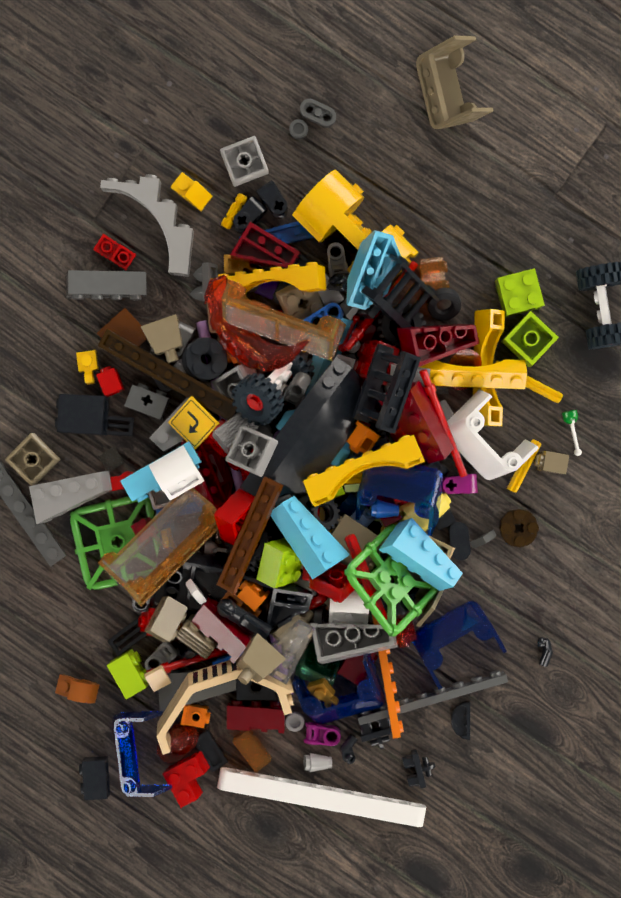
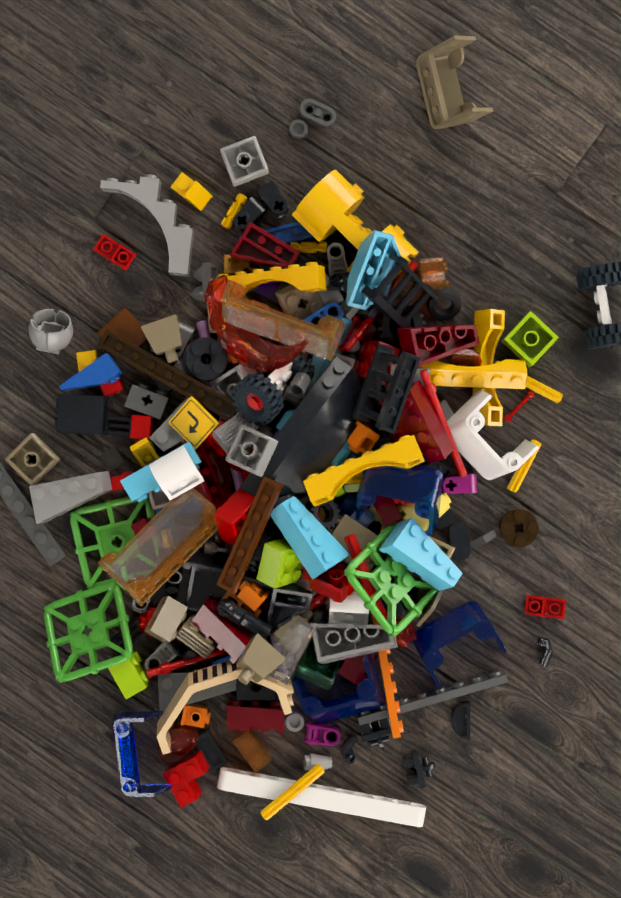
(50, 330): none -> light grey piece
(77, 689): dark orange brick -> none
(95, 778): black brick -> none
(98, 373): none -> blue slope
(98, 637): none -> bright green plate
(105, 285): dark grey wedge -> none
(141, 427): none -> red brick
(145, 452): none -> yellow slope
(157, 678): tan tile -> none
(195, 592): white tile -> none
(292, 792): none -> yellow axle
(310, 247): none -> yellow axle
(323, 691): pearl gold plate -> none
(384, 509): blue cone -> none
(519, 292): lime brick -> none
(530, 394): none -> red hinge
(545, 606): none -> red slope
(552, 462): dark tan brick -> none
(571, 417): hinge -> none

